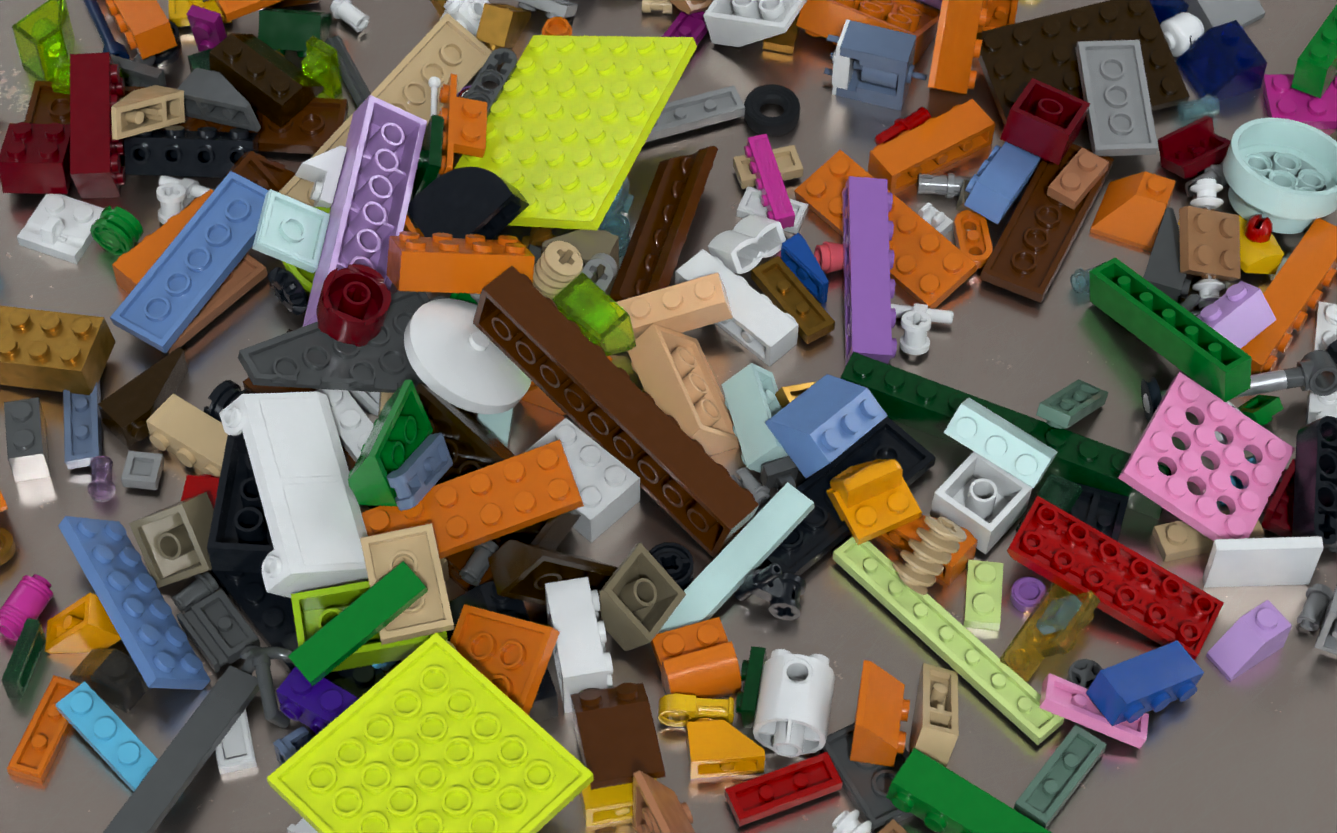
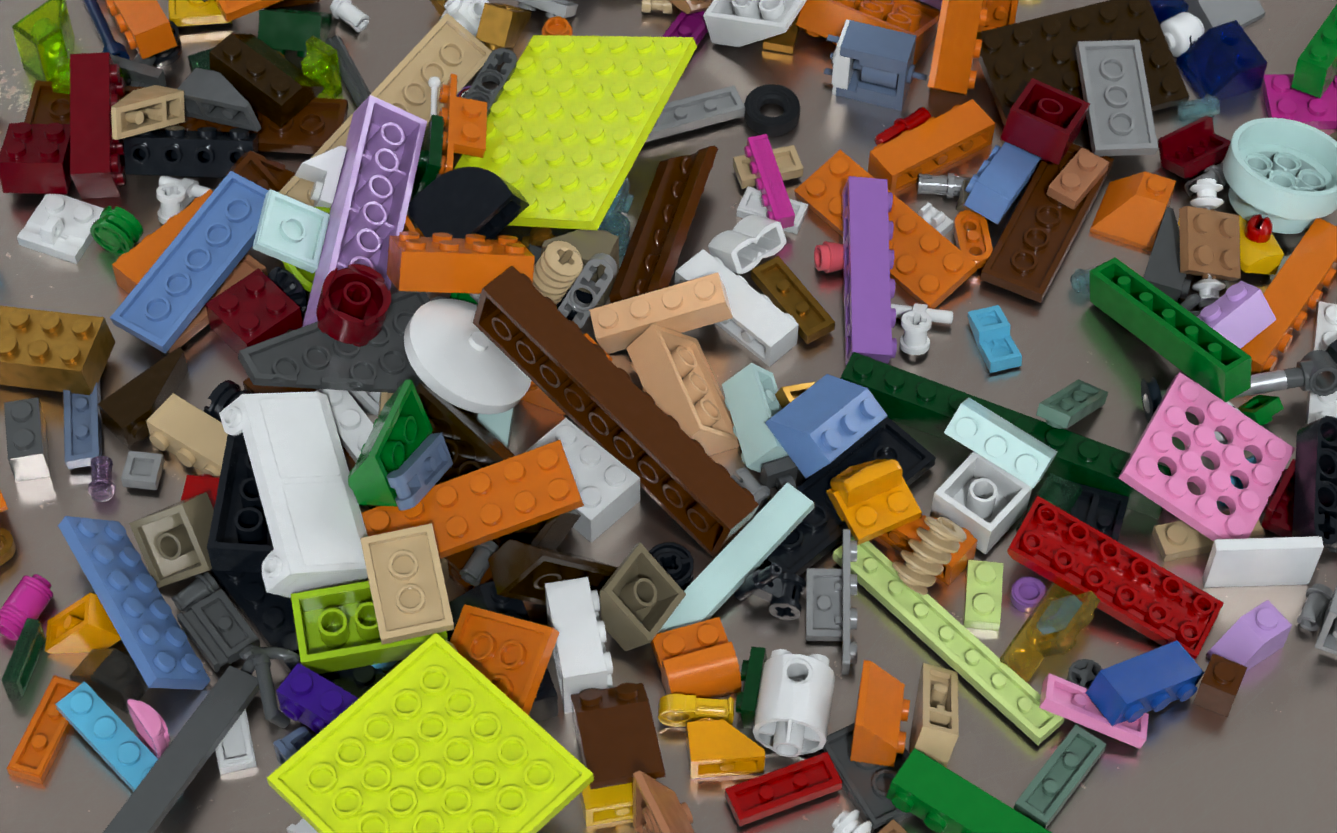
(149, 726): none -> bright pink piece
(206, 27): magenta plate -> none
(252, 312): none -> dark red brick
(358, 623): green tile -> none
(596, 315): clear neon green slope -> none
(804, 265): blue slope -> none
(829, 603): none -> light grey bracket
(993, 338): none -> medium azure slope
(1220, 685): none -> reddish brown brick

